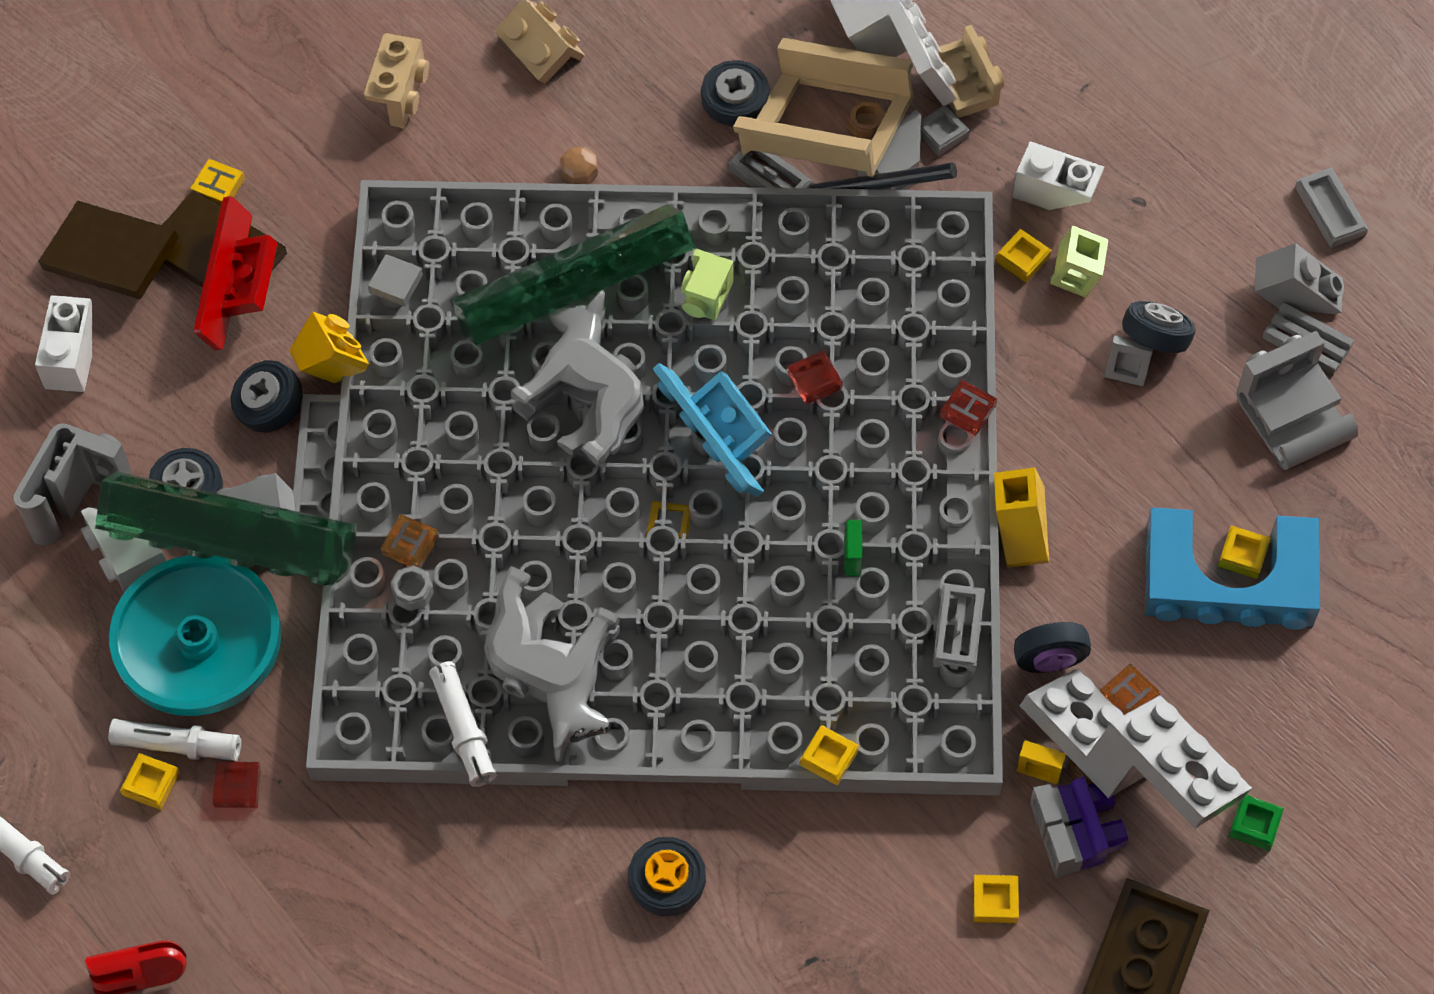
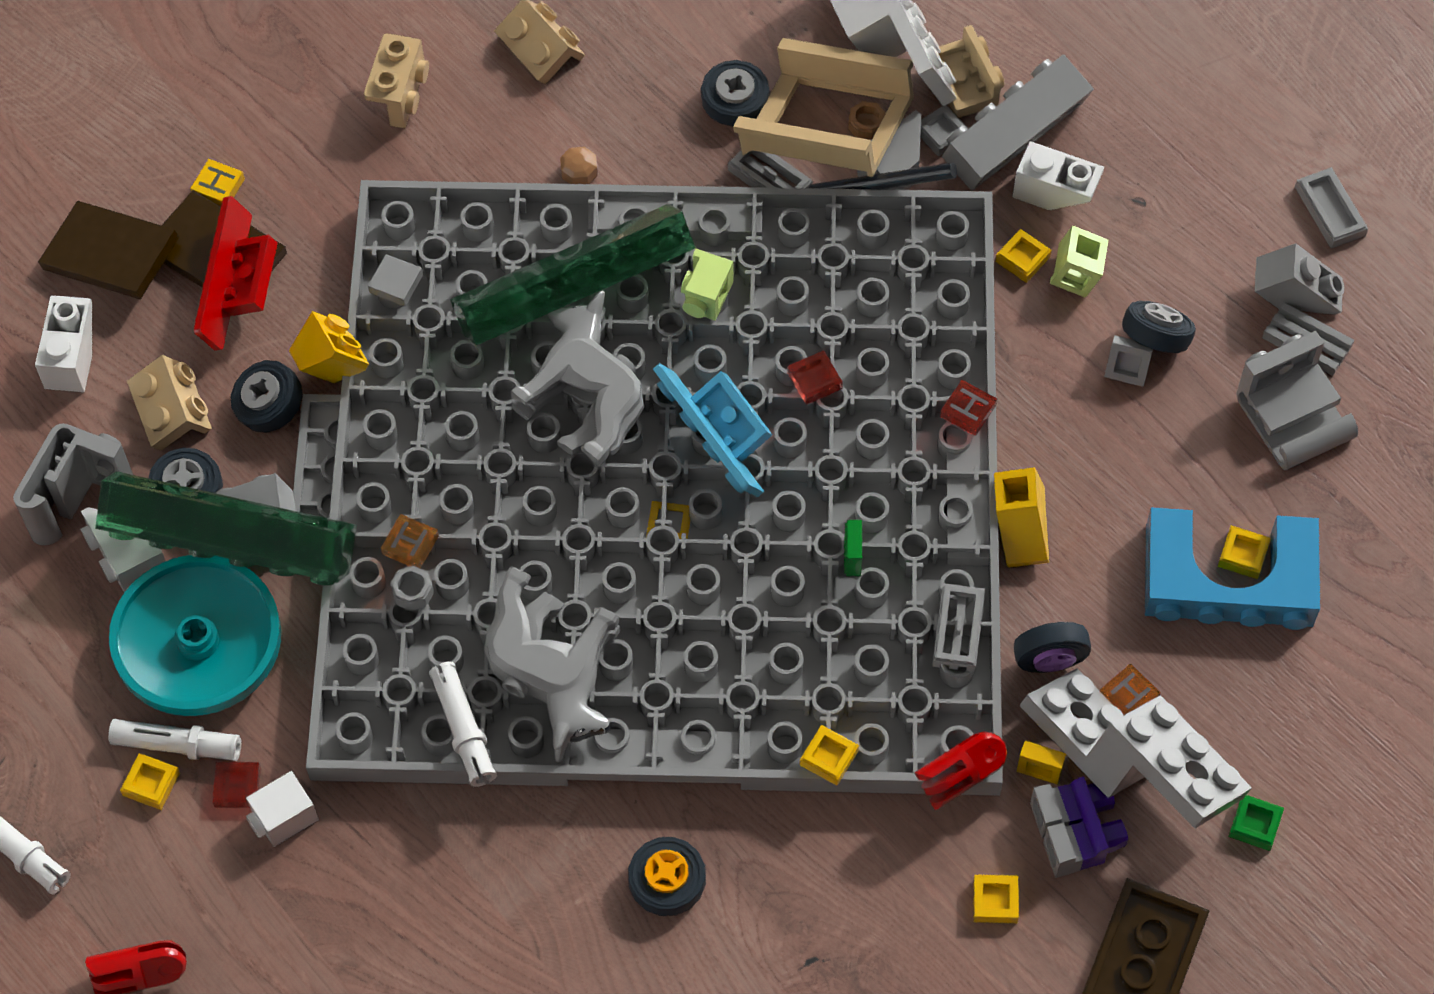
(168, 401): none -> tan bracket
(280, 809): none -> white brick
(962, 767): none -> red arm
(1021, 118): none -> light grey brick

